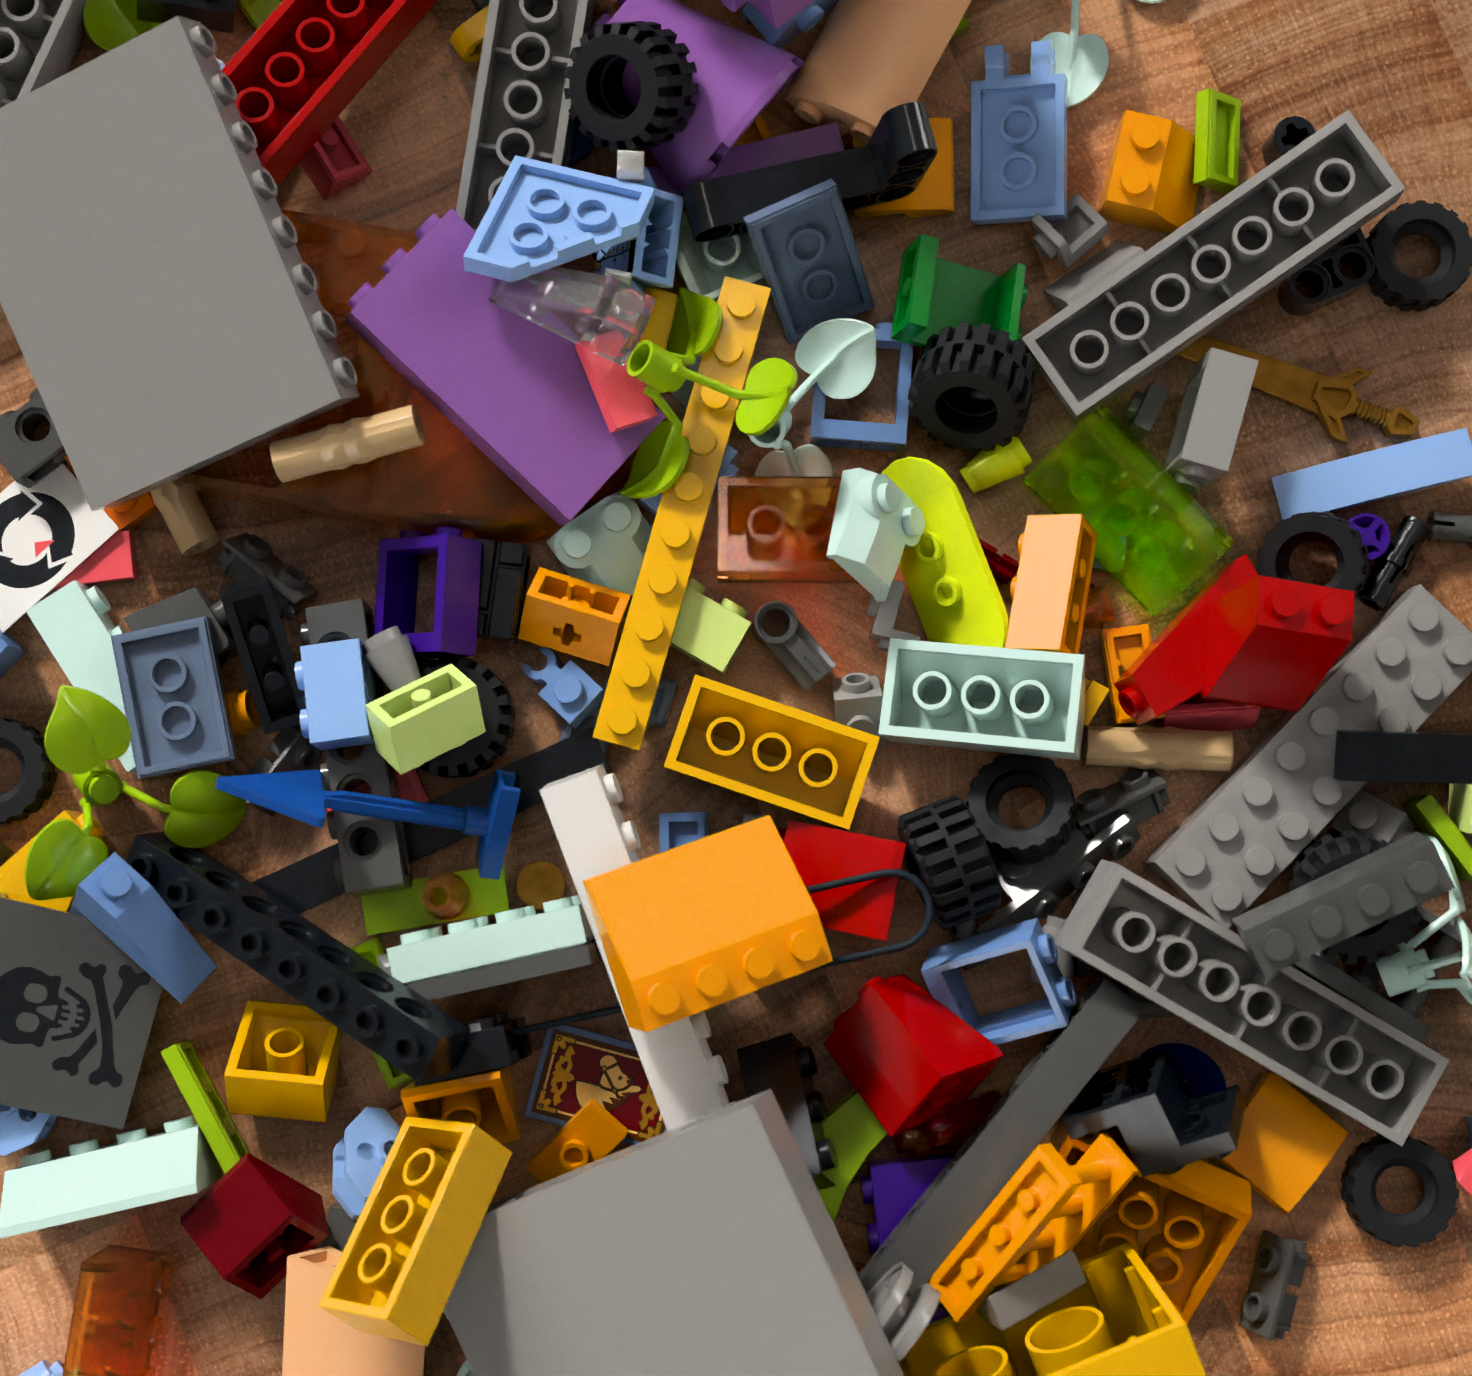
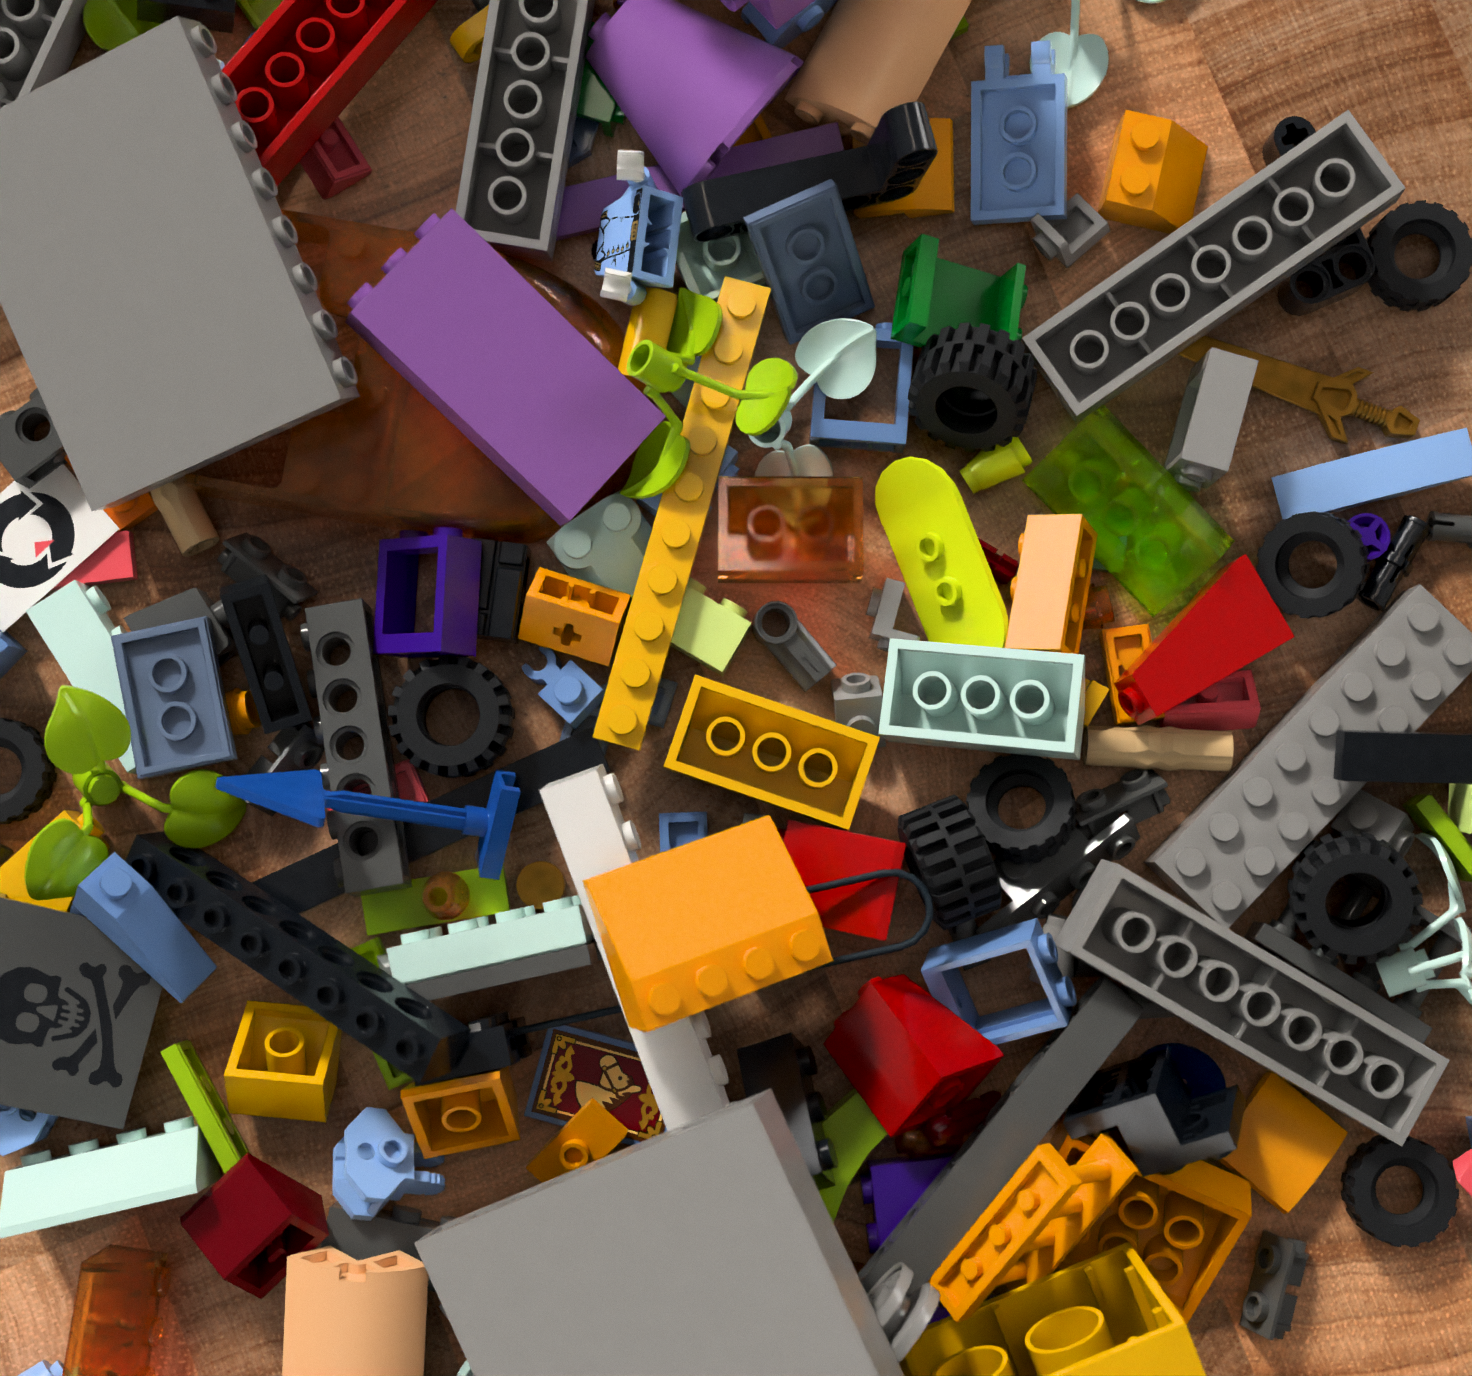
(336, 692): light blue brick -> none
(347, 443): tan axle -> none
(392, 658): light grey cone -> none
(416, 1229): yellow brick -> none
(426, 718): yellowish green brick -> none
(553, 217): light blue plate -> none
(581, 308): clear slope -> none
(598, 90): black tyre -> none
(616, 392): coral tile -> none
(872, 529): light aqua slope -> none
(1033, 1292): light grey slope -> none
(1091, 273): light grey slope -> none
(1144, 409): dark grey plate -> none
(1217, 141): lime tile -> none
(1275, 641): red slope -> none
(1343, 903): dark grey brick -> none

